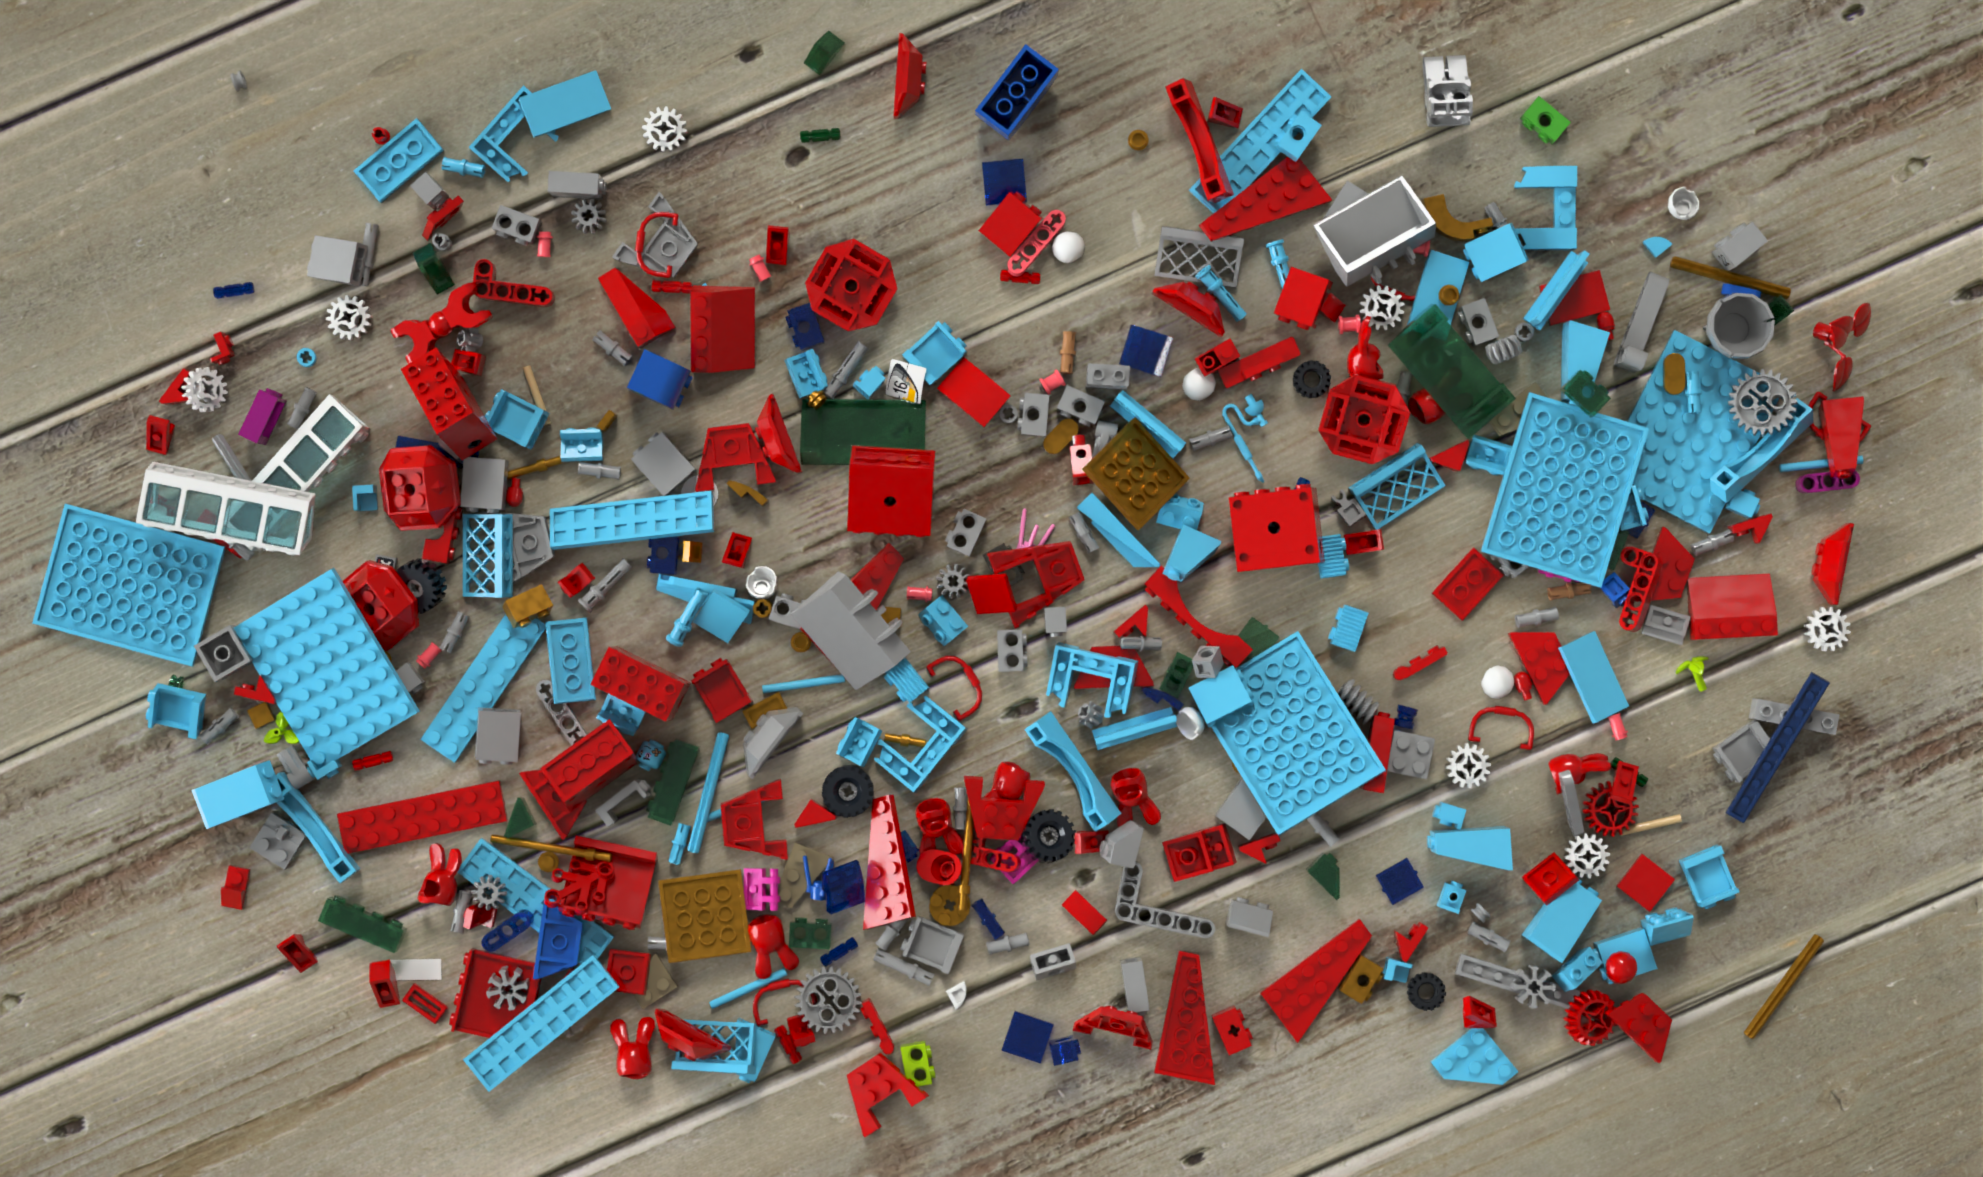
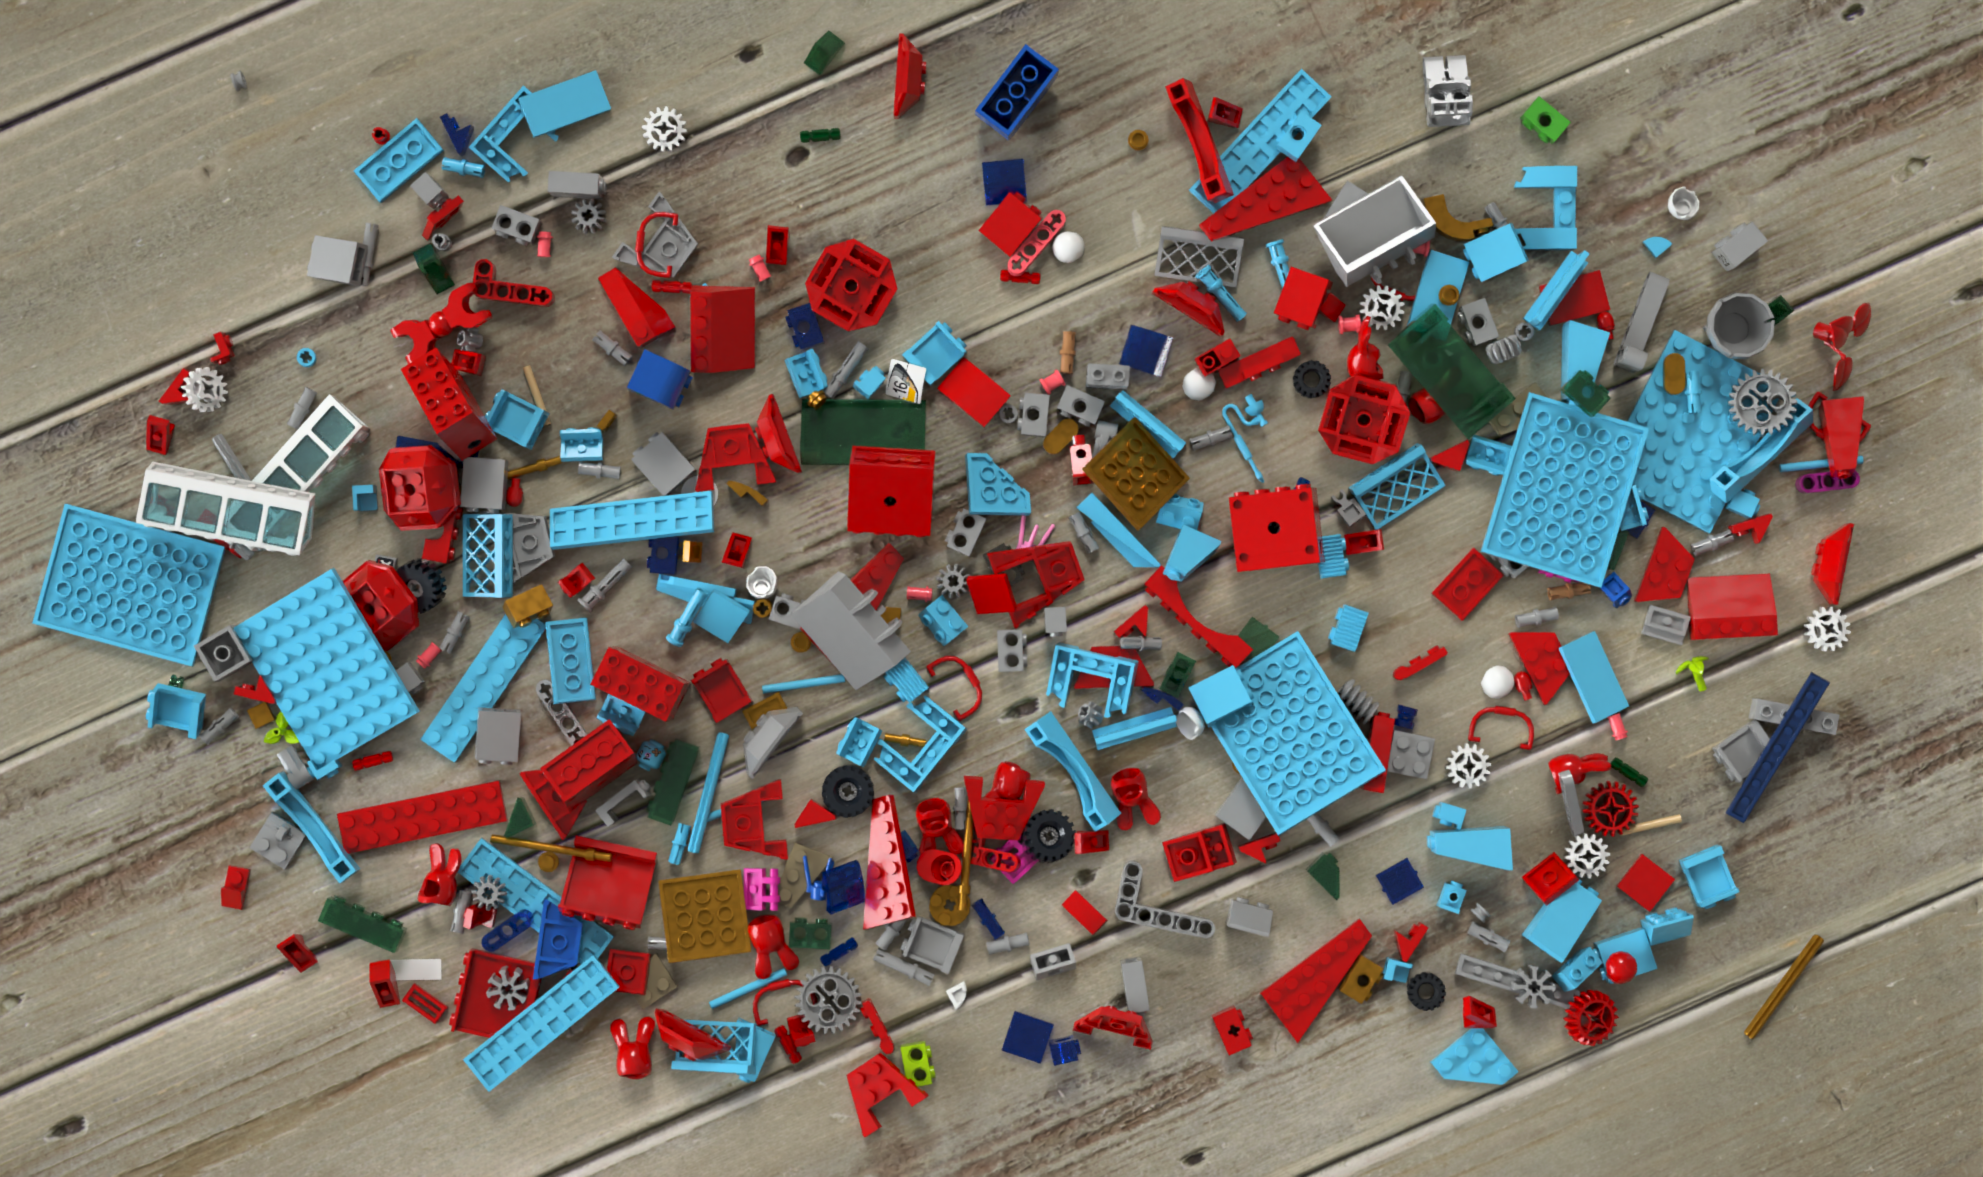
(233, 290): clear blue axle -> none
(238, 794): medium azure slope -> none
(262, 416): magenta window -> none
(344, 310): white gear -> none
(459, 138): none -> clear blue slope
(580, 883): red plant -> none
(993, 489): none -> medium azure plate
(1122, 844): light grey slope -> none
(1185, 1034): red wing -> none
(1207, 661): light grey brick -> none
(1624, 782): red plate -> none
(1636, 590): red beam -> none
(1643, 1024): red wing -> none
(1728, 289): blue beam -> none
(1729, 277): pearl gold axle -> none

